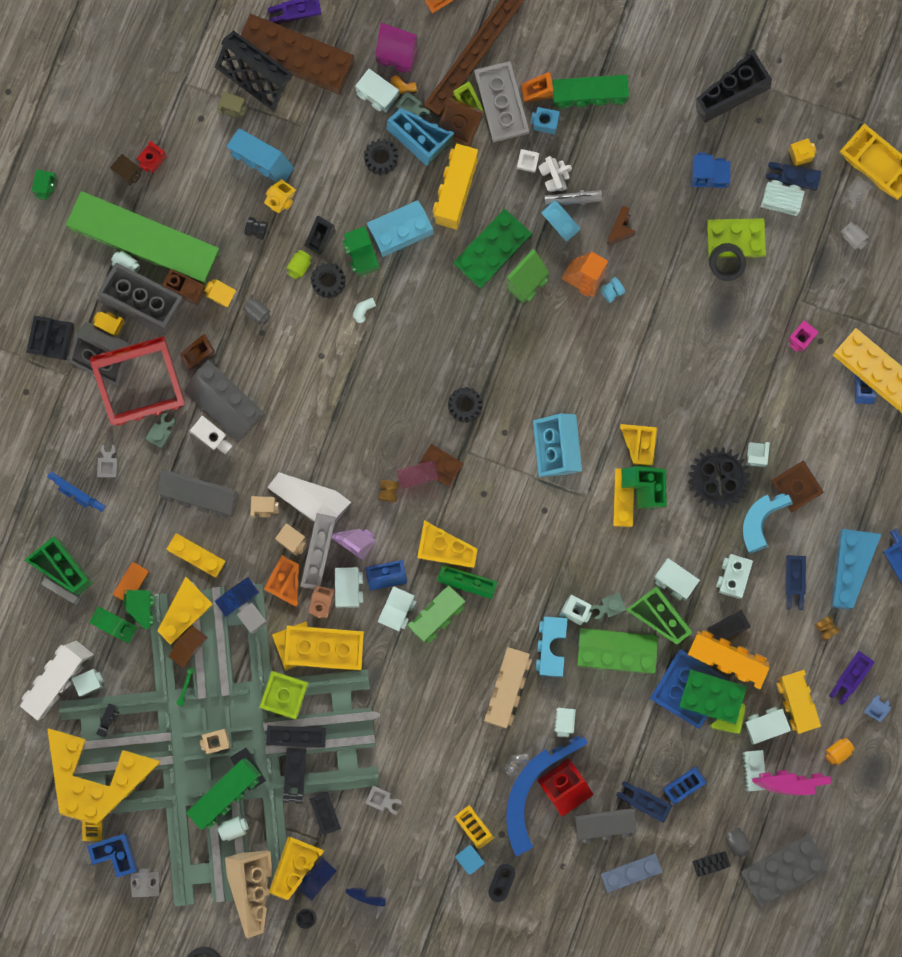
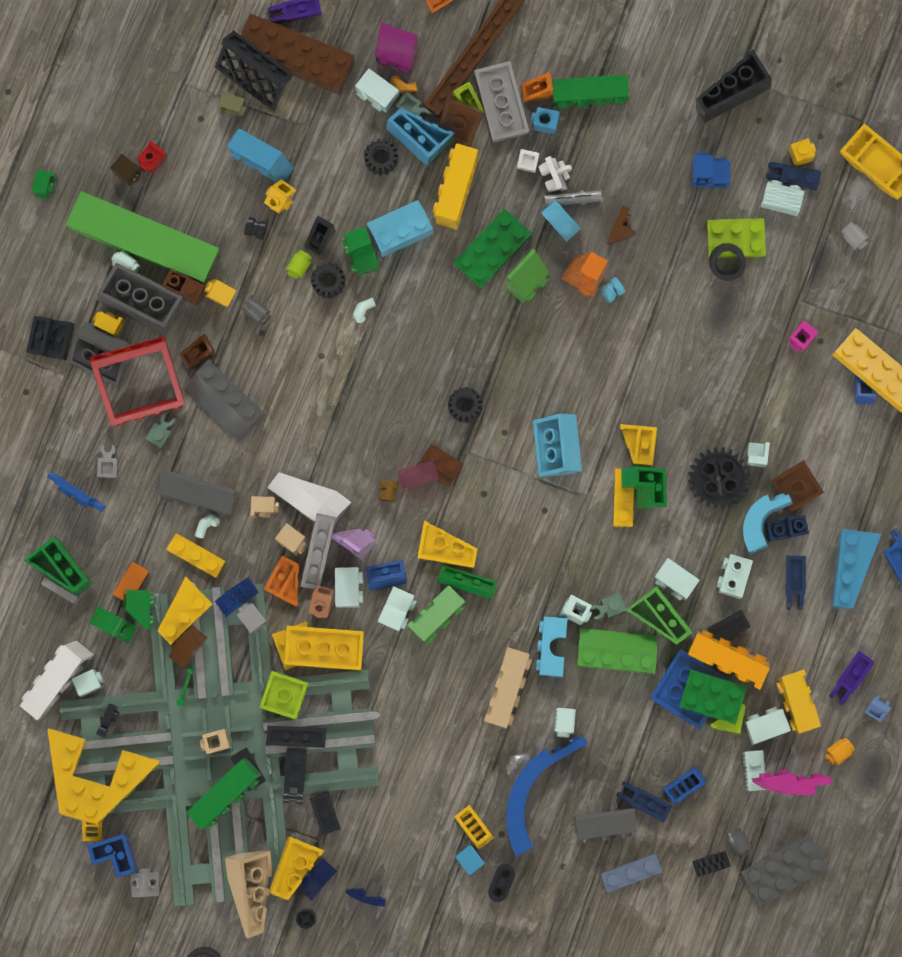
(204, 428): white torso -> none
(204, 523): none -> light aqua arm
(233, 828): light aqua brick -> none
(380, 799): light grey plate -> none
(565, 787): red slope -> none
(786, 528): none -> dark blue slope
(827, 627): pearl gold wheel -> none

